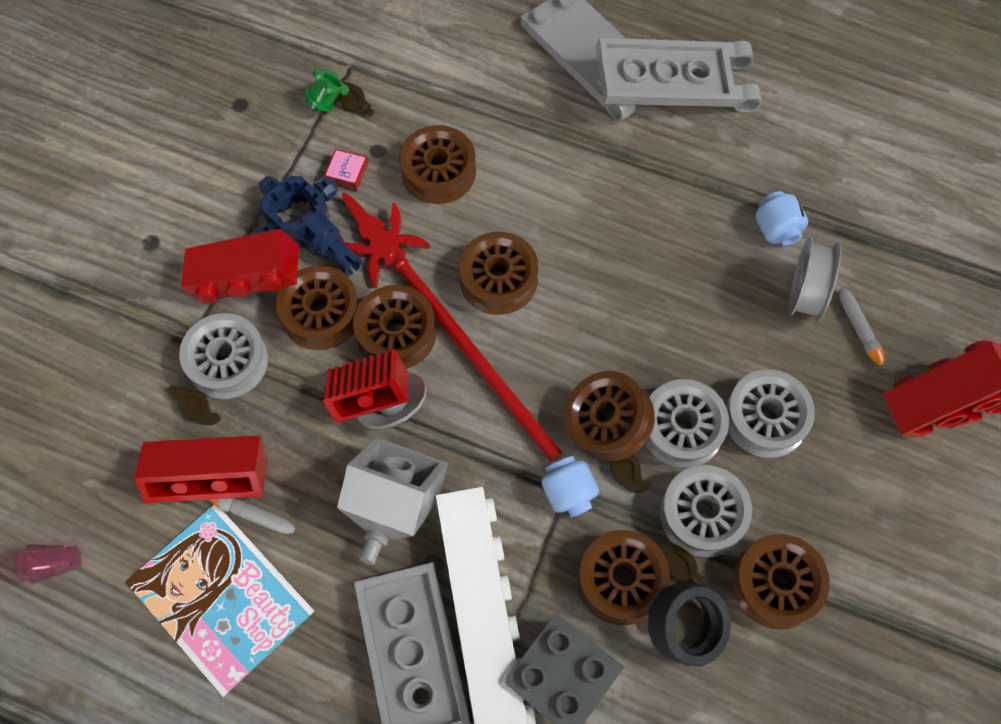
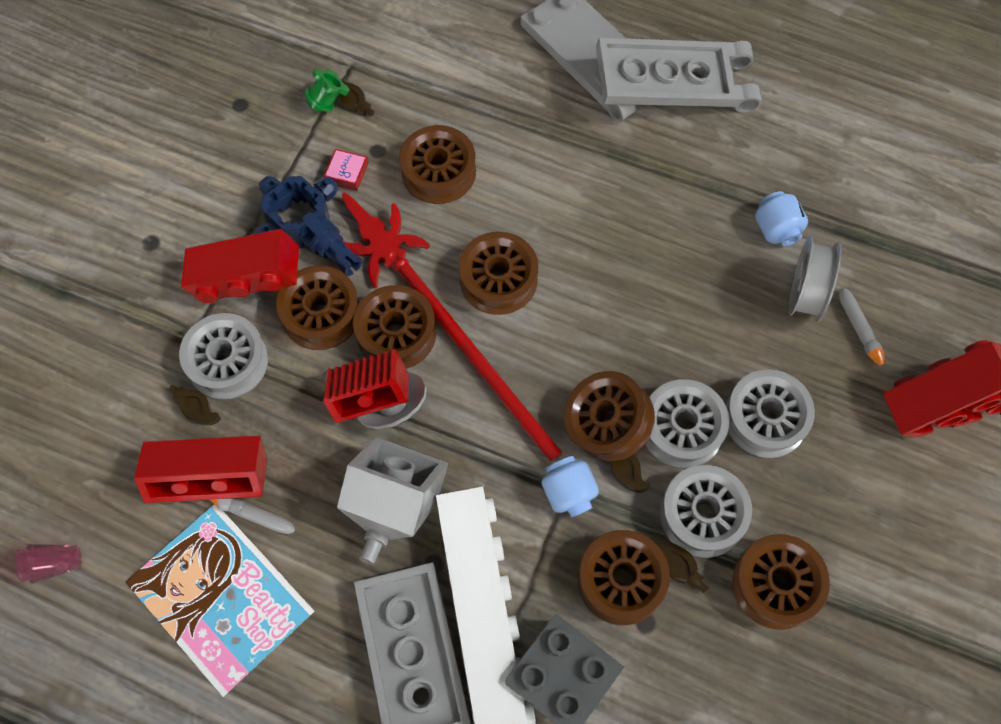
(715, 628): black tyre -> none

